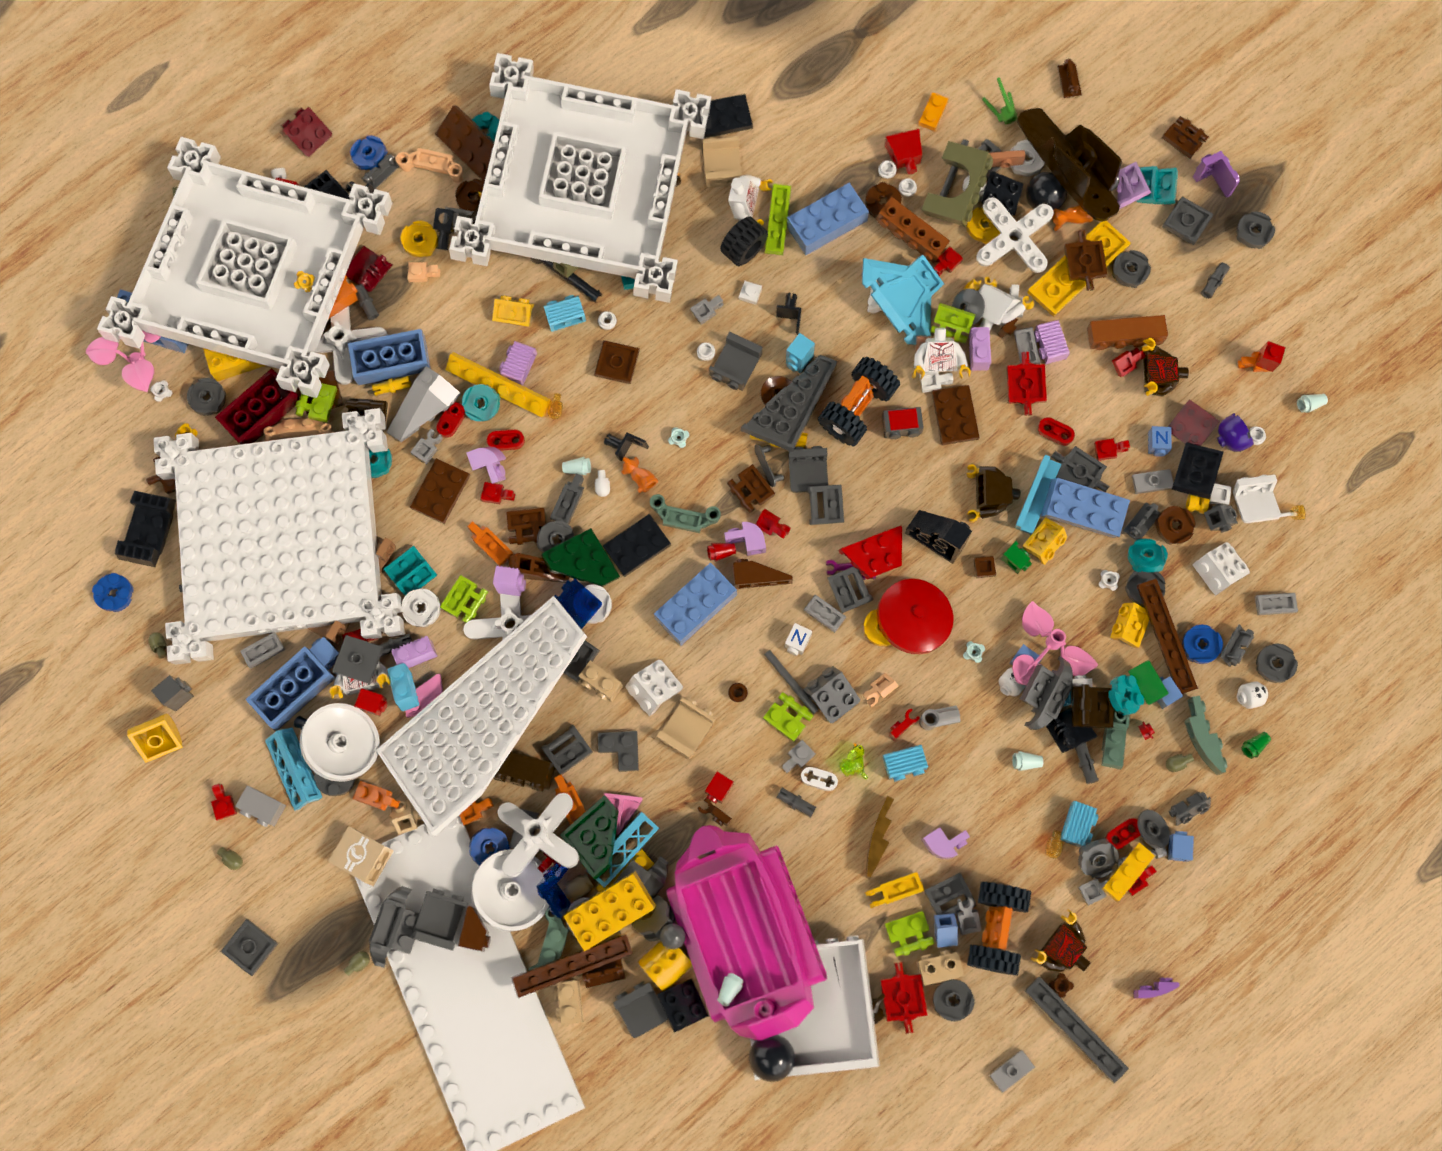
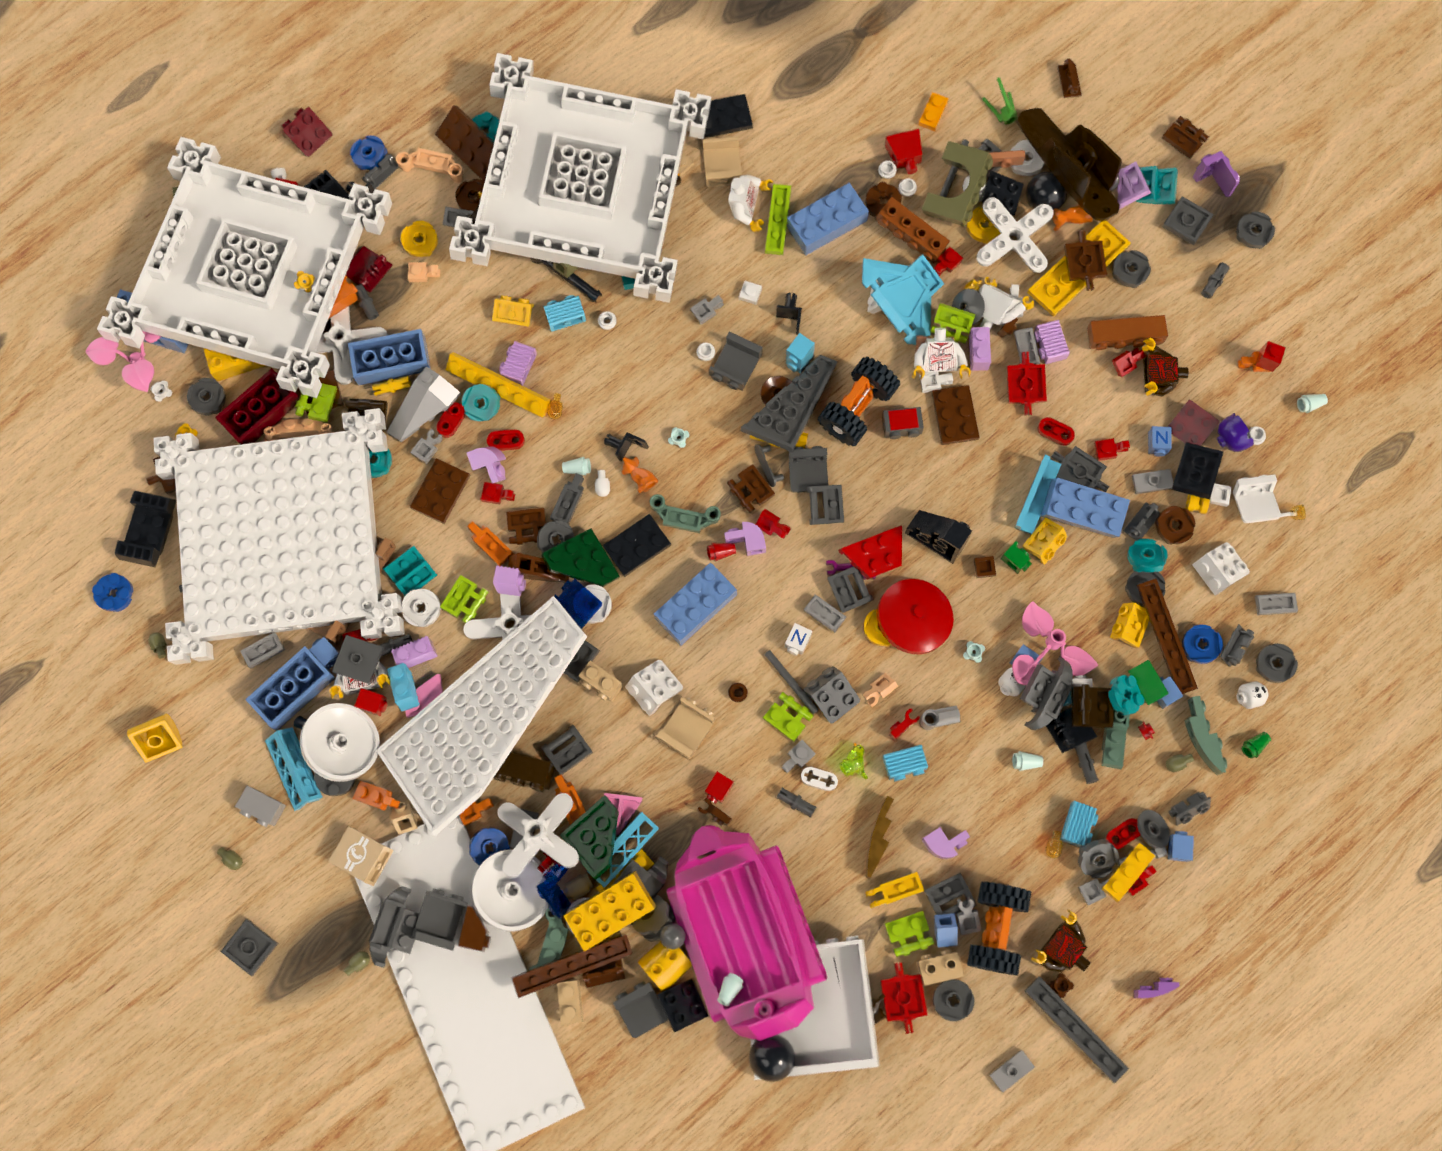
(173, 692): dark grey brick -> none
(223, 805): red plate -> none
(443, 229): black bracket -> none
(617, 362): reddish brown plate -> none
(625, 745): dark grey plate -> none
(744, 241): black tyre -> none
(753, 574): reddish brown slope -> none
(993, 491): dark brown torso -> none
(1113, 576): white plate -> none
(1221, 518): dark grey brick -> none

